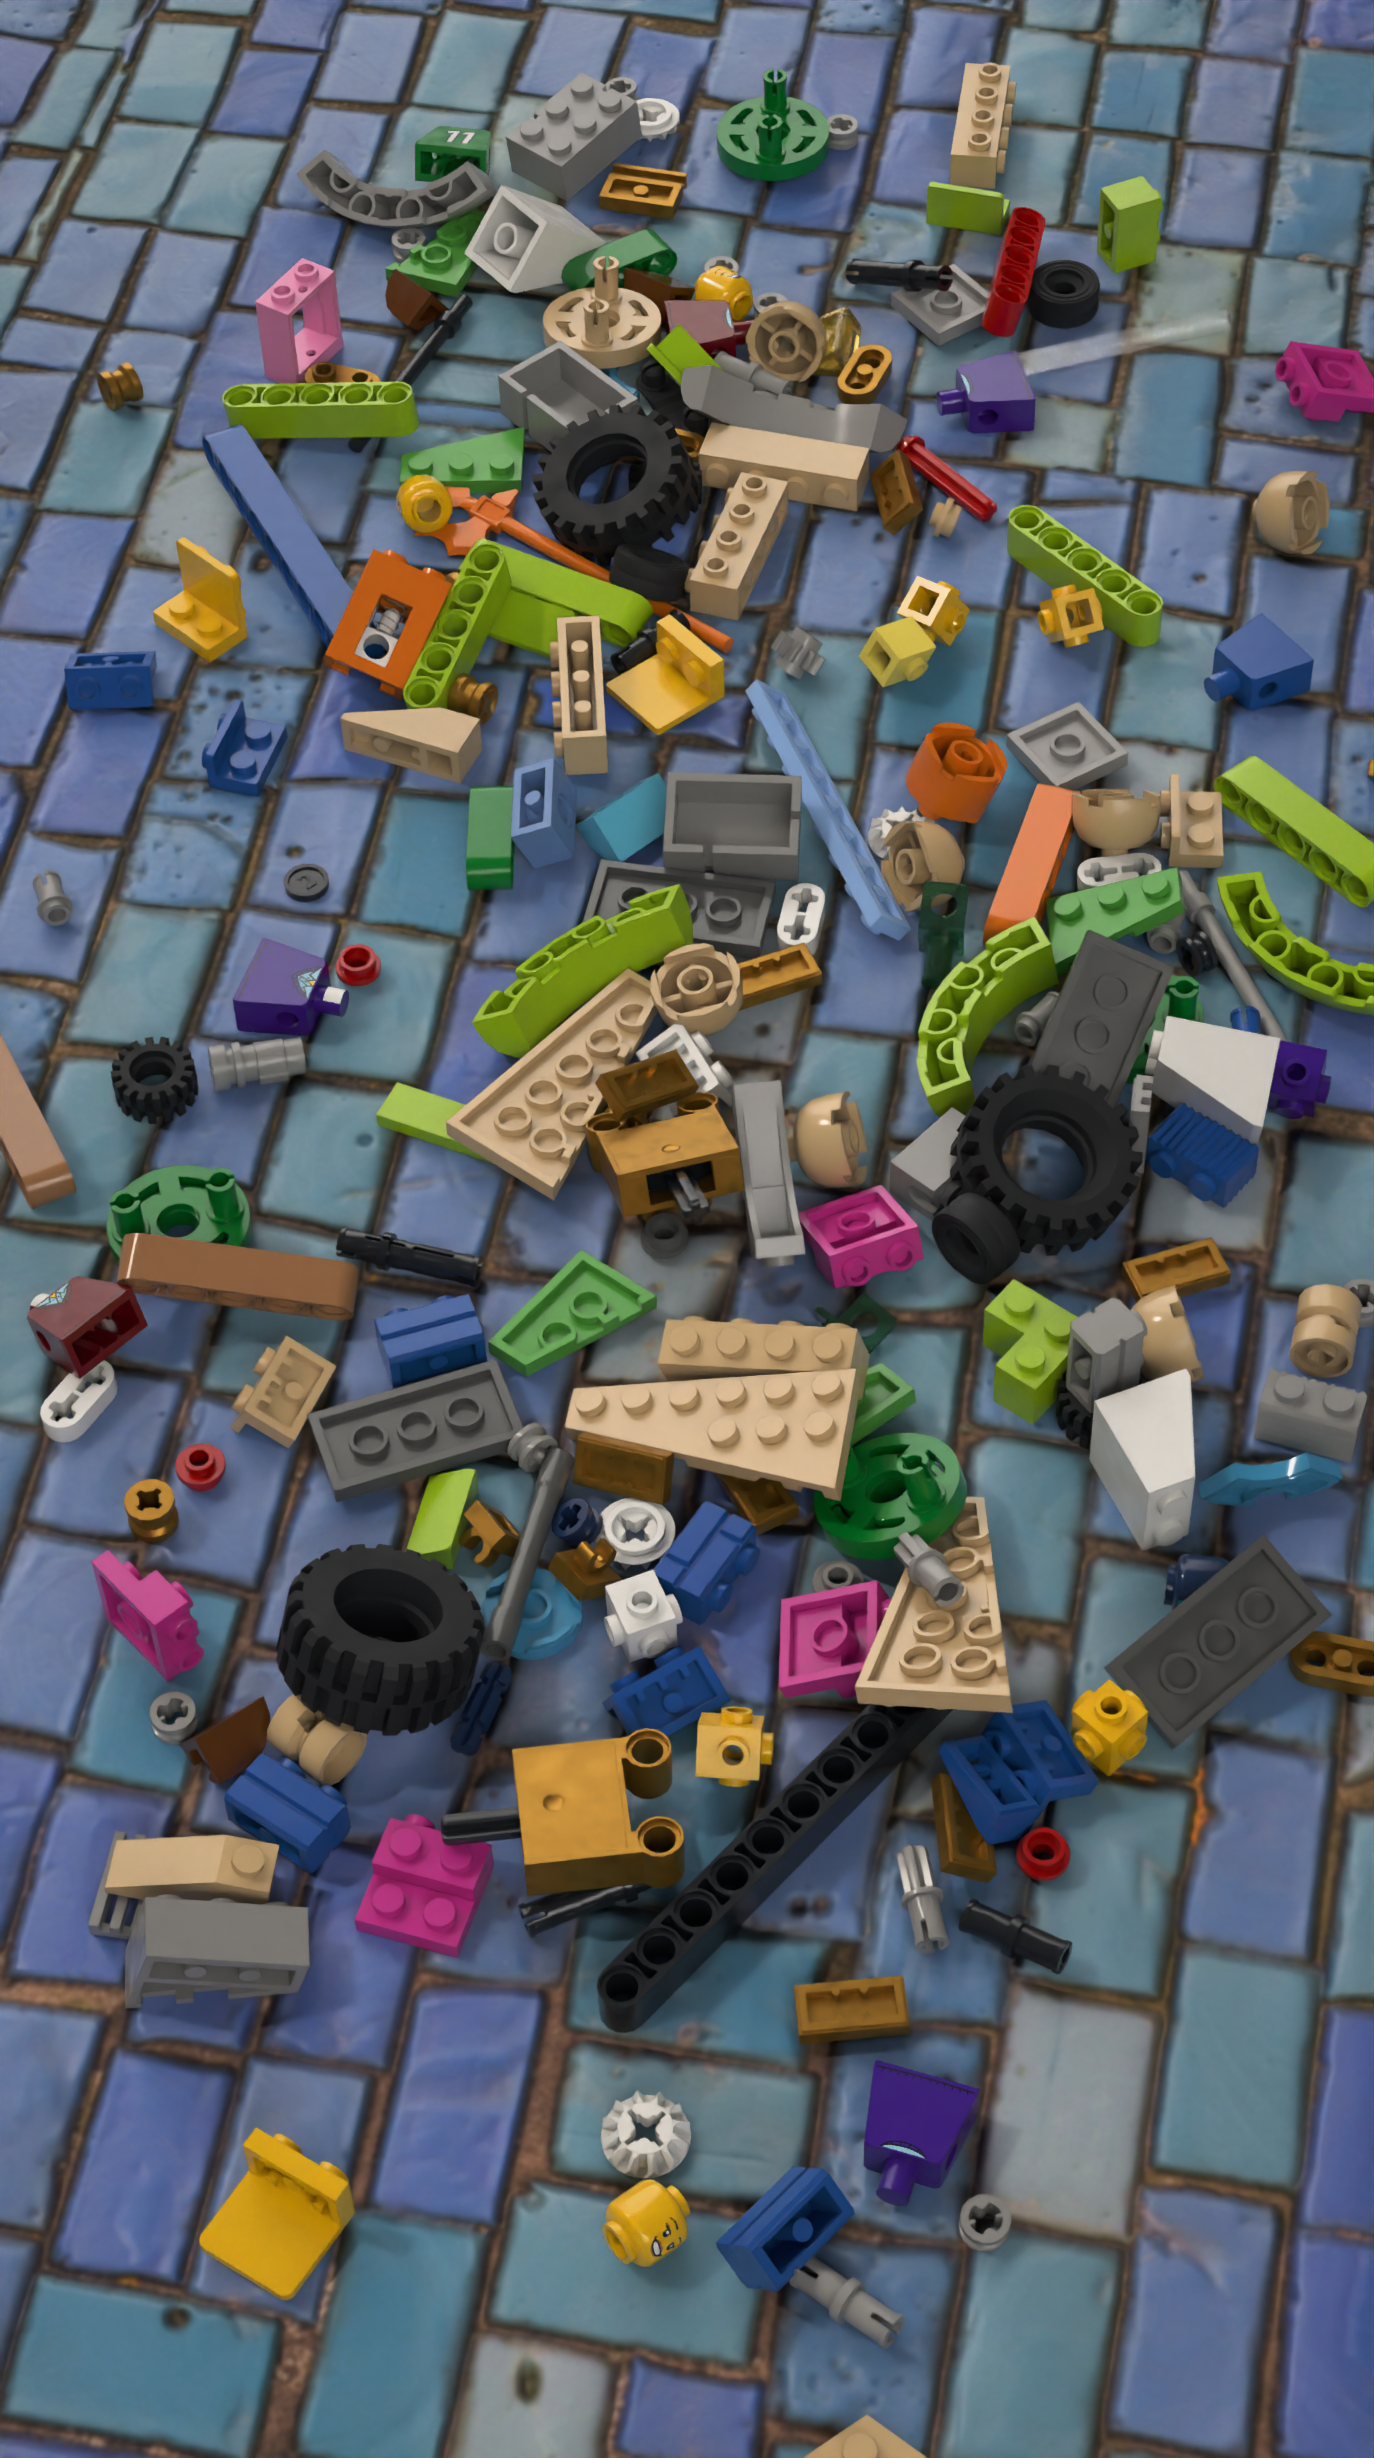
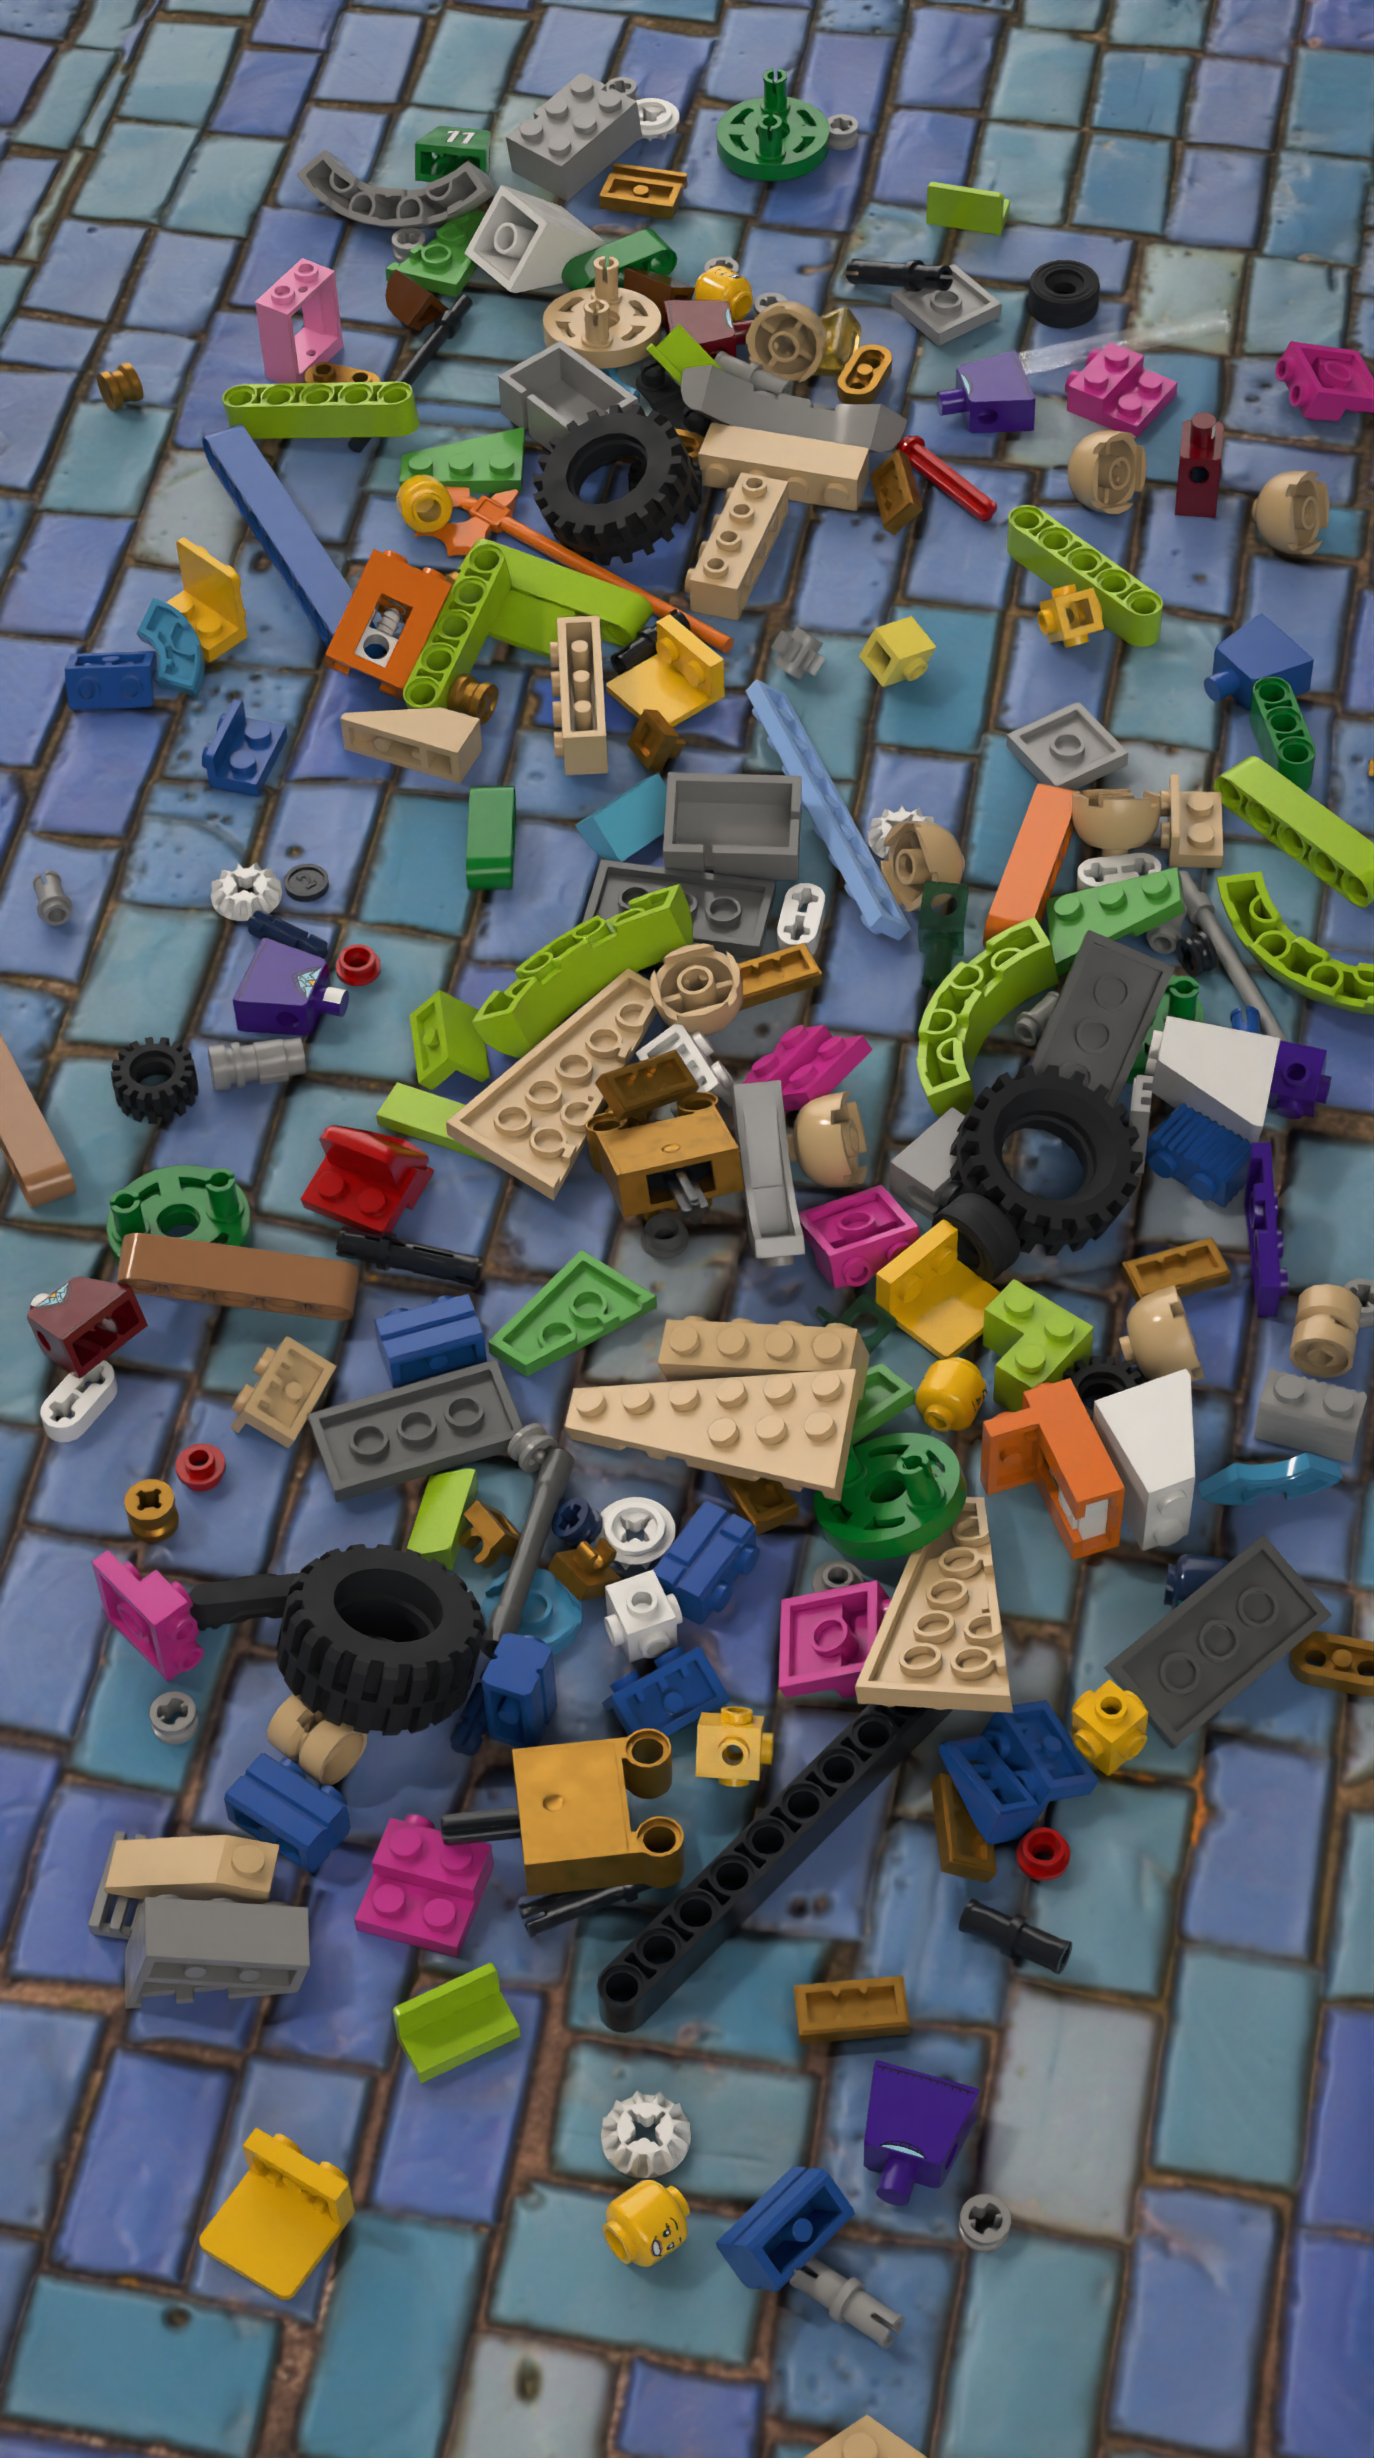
(177, 648): none -> dark azure tile
(231, 1742): reddish brown brick -> none
(240, 1599): none -> black piece
(243, 904): none -> white gear
(262, 926): none -> dark blue axle
(366, 1179): none -> red piece
(447, 1041): none -> lime panel
(454, 2023): none -> lime panel
(519, 1690): none -> blue brick
(543, 813): medium blue brick -> none
(623, 1468): pearl gold plate -> none
(649, 572): black tyre -> none
(654, 740): none -> pearl gold tile
(809, 1063): none -> dark pink plate
(922, 1899): light grey axle -> none
(928, 1569): light grey axle -> none
(935, 609): yellow brick -> none
(935, 1293): none -> yellow bracket
(945, 518): tan plate -> none
(951, 1393): none -> yellow head
(955, 773): orange brick -> none
(982, 125): tan brick -> none
(1013, 272): red beam -> none
(1064, 1456): none -> orange brick
(1104, 1352): light grey brick -> none
(1107, 471): none -> tan cylinder
(1118, 390): none -> dark pink plate
(1128, 224): lime brick -> none
(1199, 450): none -> dark red torso
(1264, 1238): none -> dark purple wing
(1282, 731): none -> green beam

